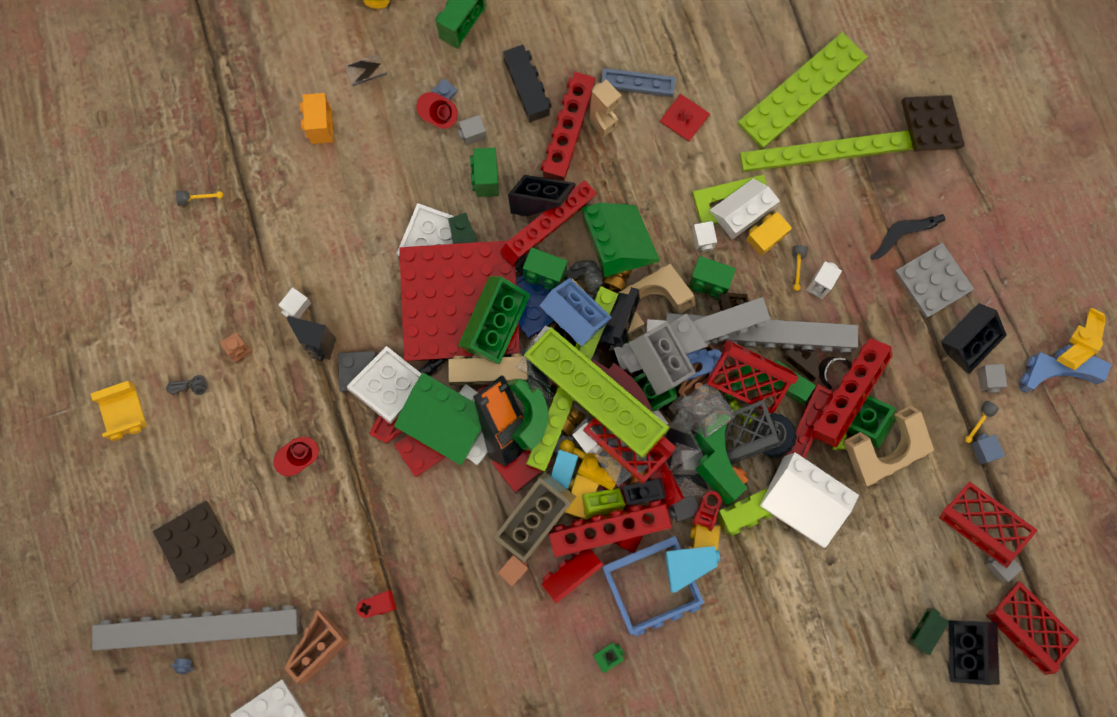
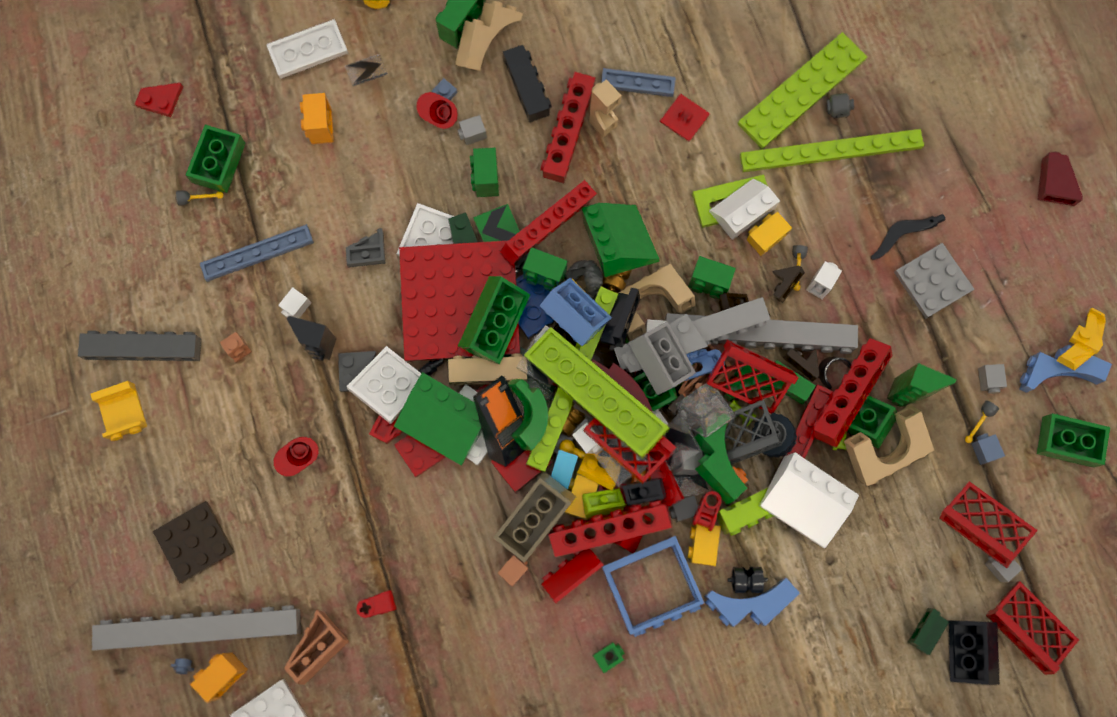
(139, 346): none -> dark grey brick
(159, 98): none -> red wing
(197, 386): dark grey piece -> none
(215, 158): none -> green brick
(218, 676): none -> light orange brick
(256, 253): none -> sand blue tile
(307, 49): none -> white plate
(367, 251): none -> dark grey wing
(479, 33): none -> tan arch
(497, 224): none -> piece
(537, 195): black slope -> none
(689, 565): medium azure slope -> none
(704, 236): white brick -> none
(747, 580): none -> black wheel
(762, 607): none -> medium blue arch
(790, 277): none -> dark brown slope
(840, 105): none -> dark grey head
(917, 384): none -> green slope
(932, 123): dark brown plate -> none
(974, 337): black slope -> none
(1058, 181): none -> dark red slope
(1073, 440): none -> green brick

